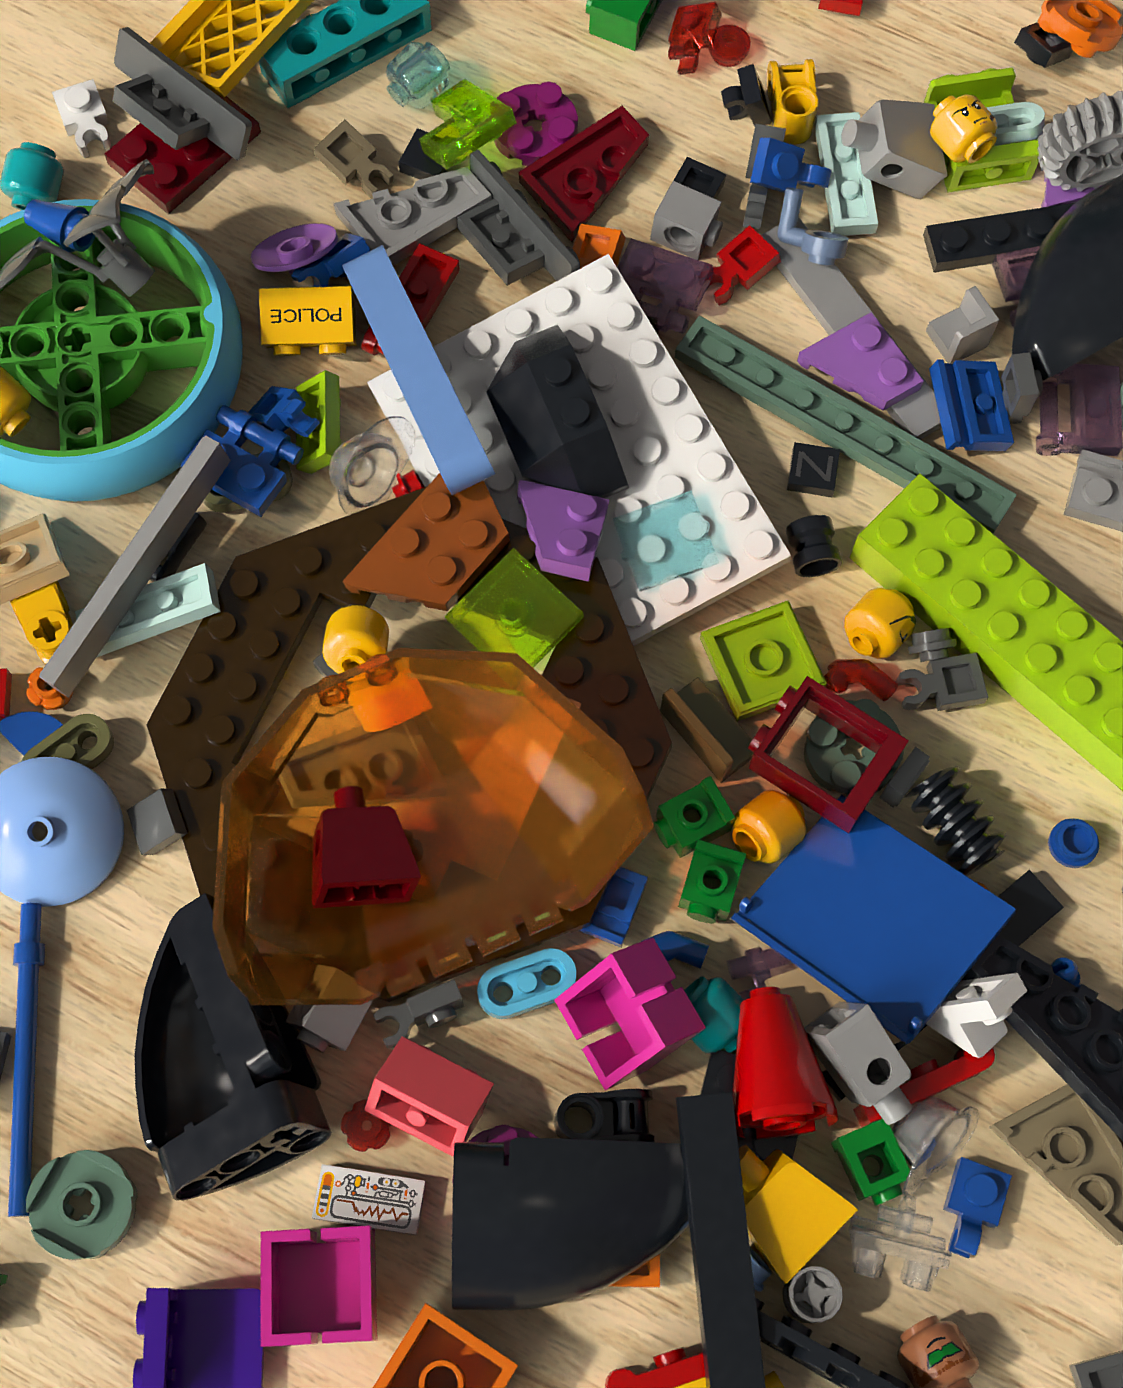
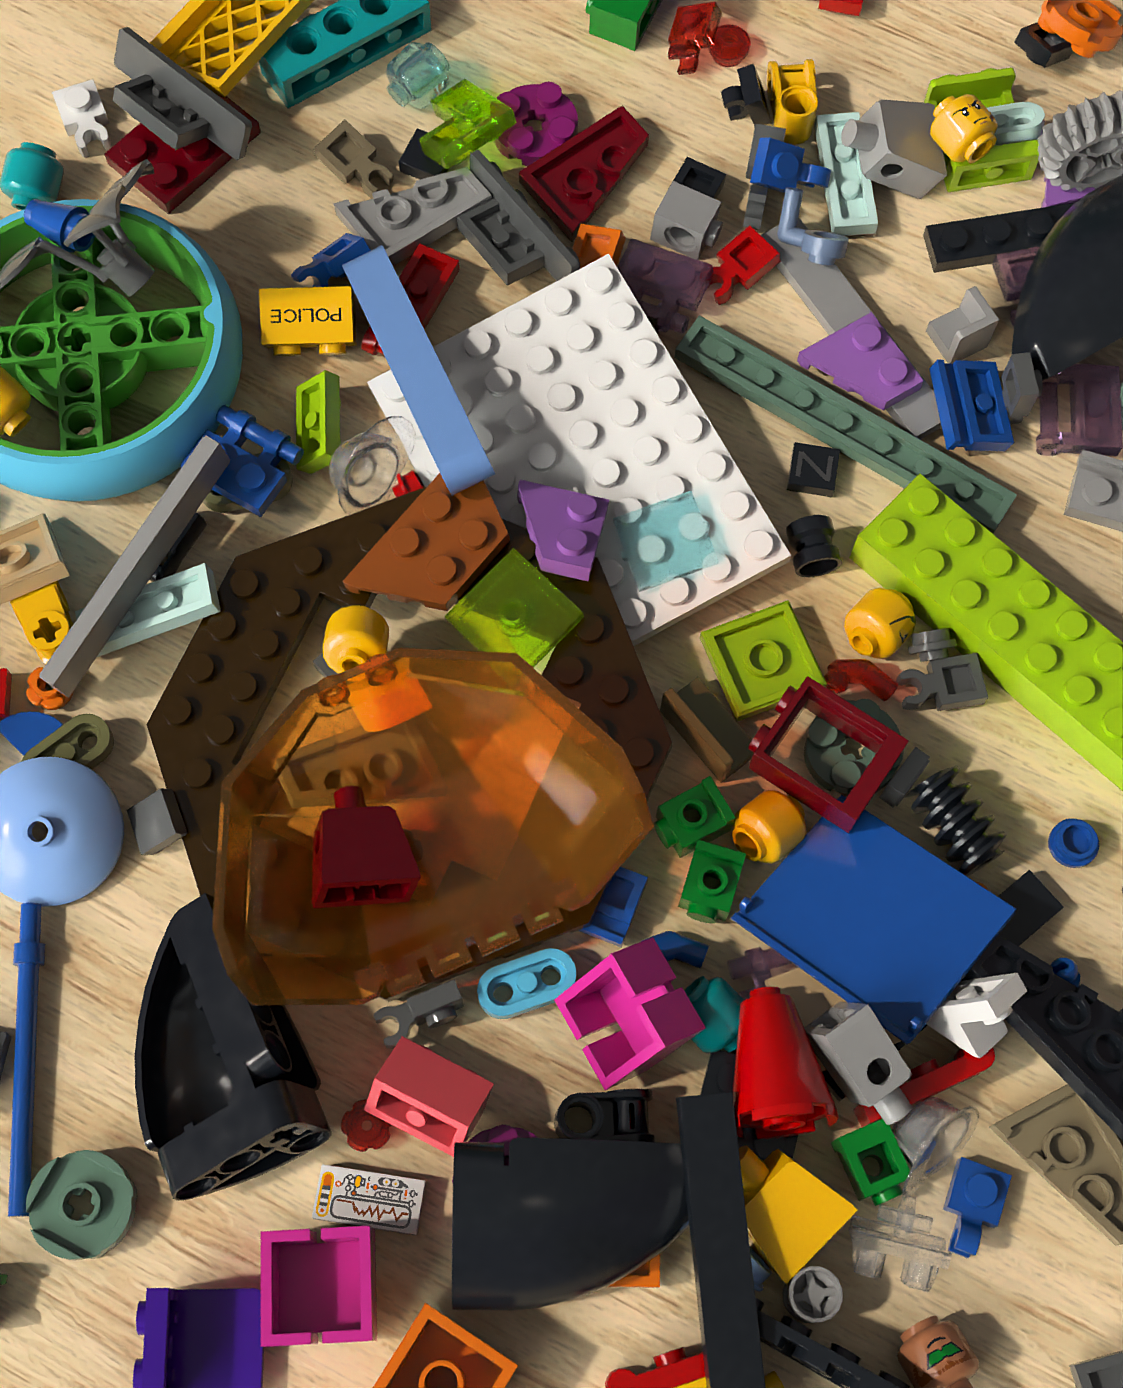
(281, 410): blue plate -> none
(294, 248): medium lavender dish -> none
(327, 1024): light grey brick -> none
(554, 418): black wedge -> none

